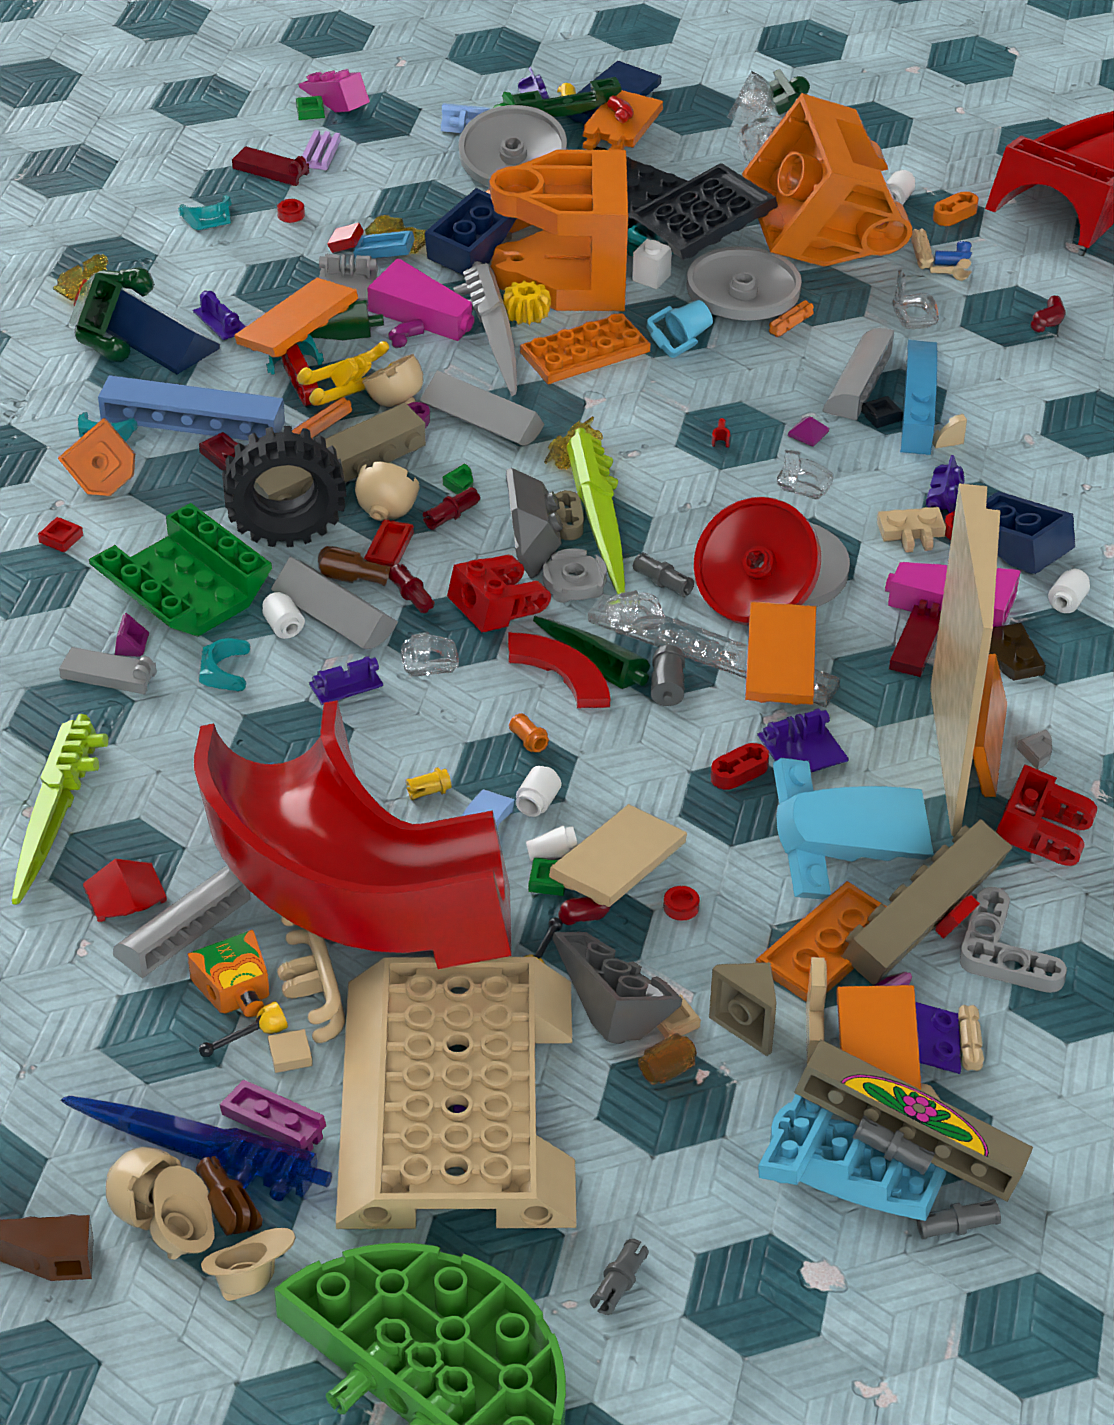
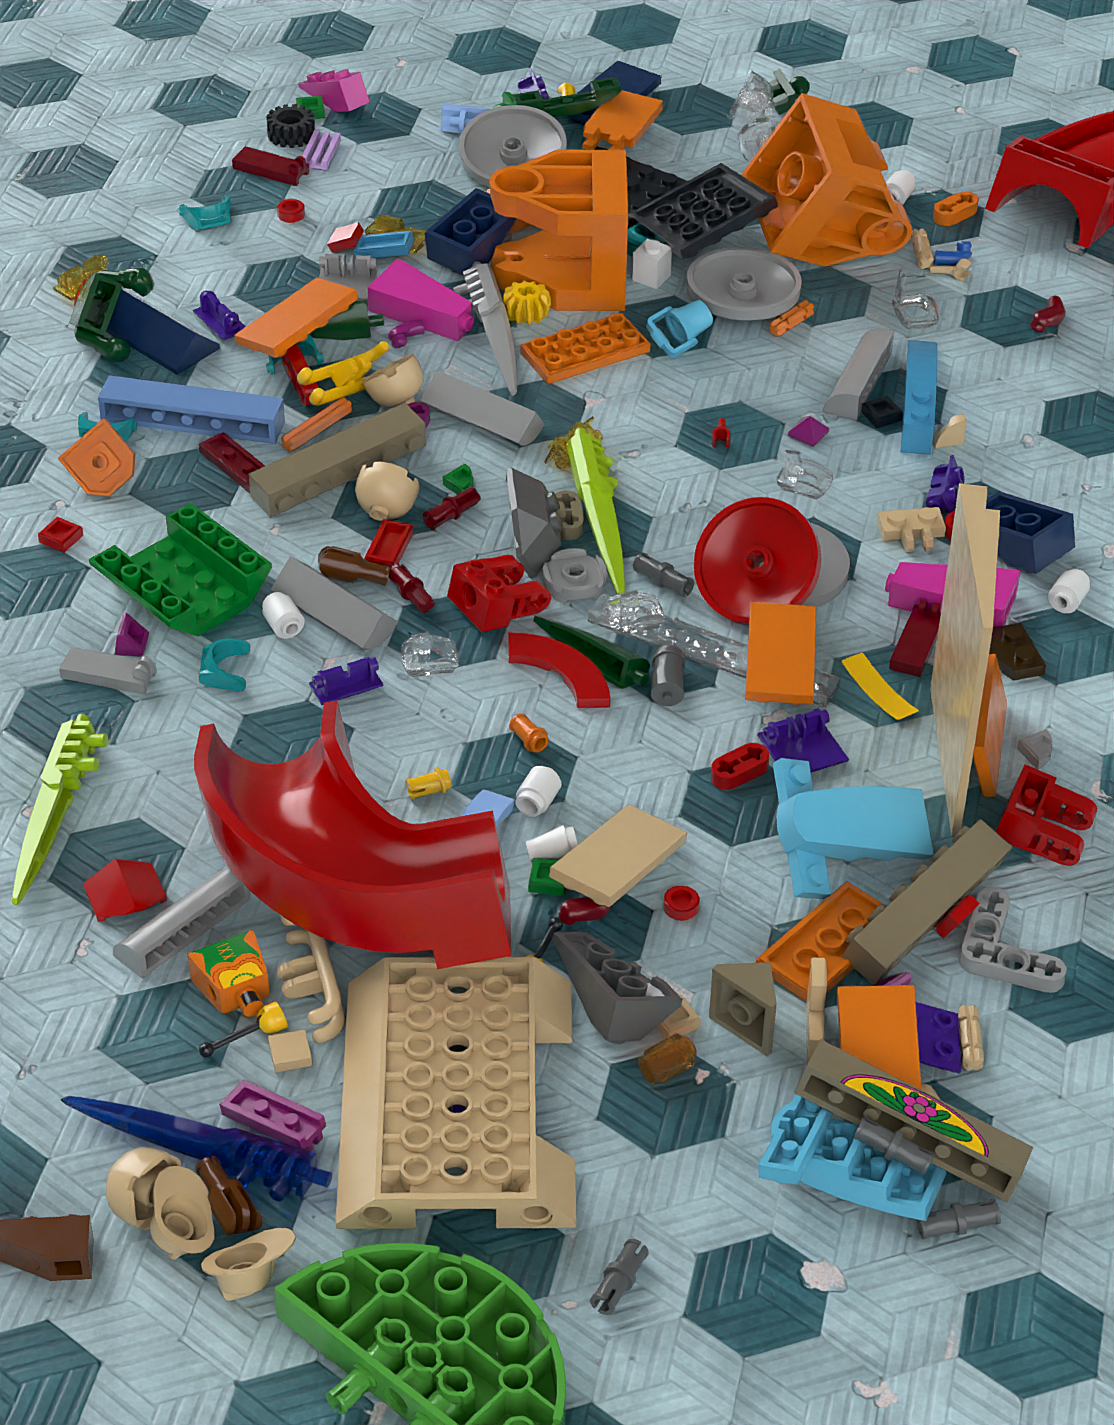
(289, 518): black tyre -> none
(290, 125): none -> black tyre
(622, 108): red arm -> none
(876, 687): none -> yellow sticker

